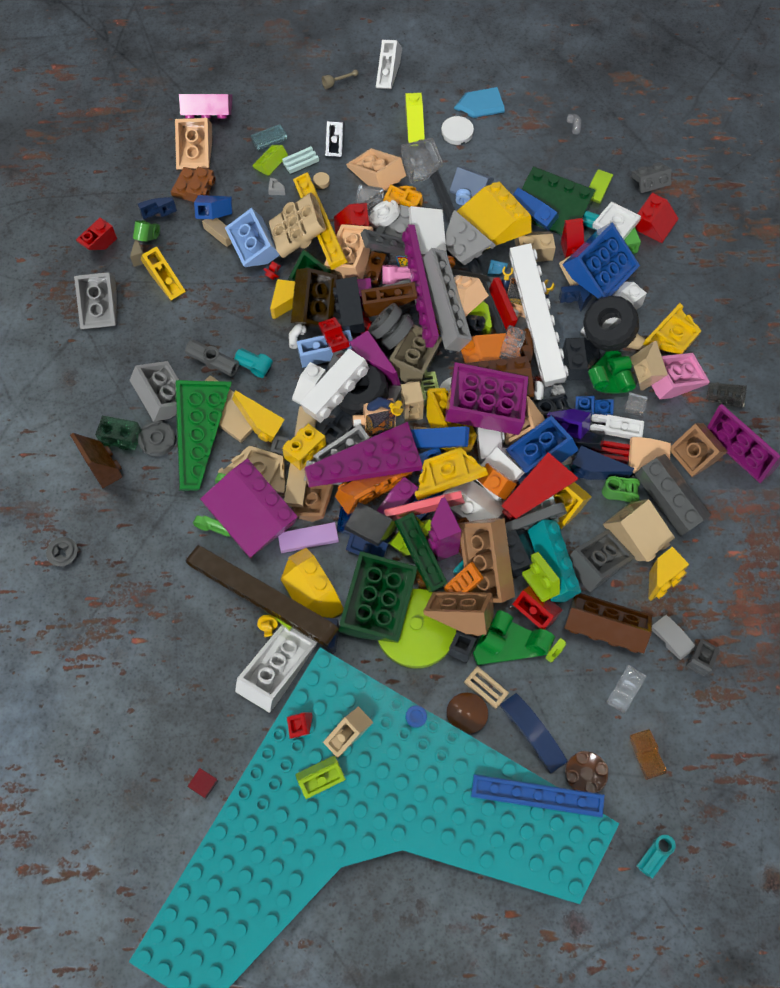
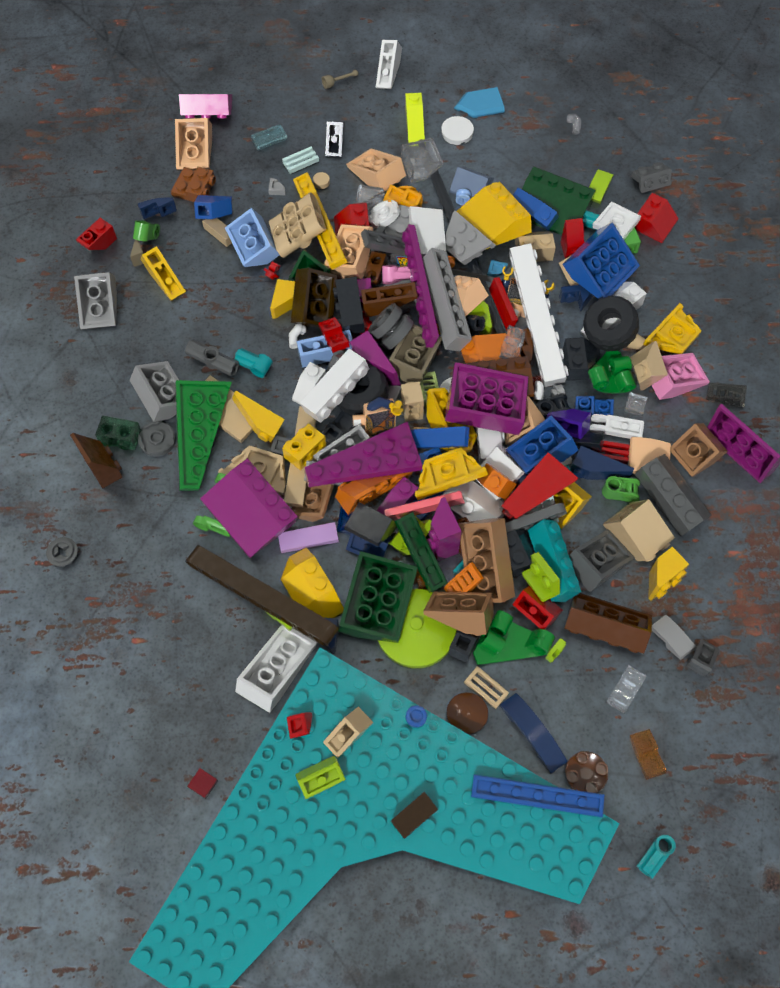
(267, 624): yellow plate -> none
(270, 159): lime slope -> none
(414, 815): none -> dark brown slope

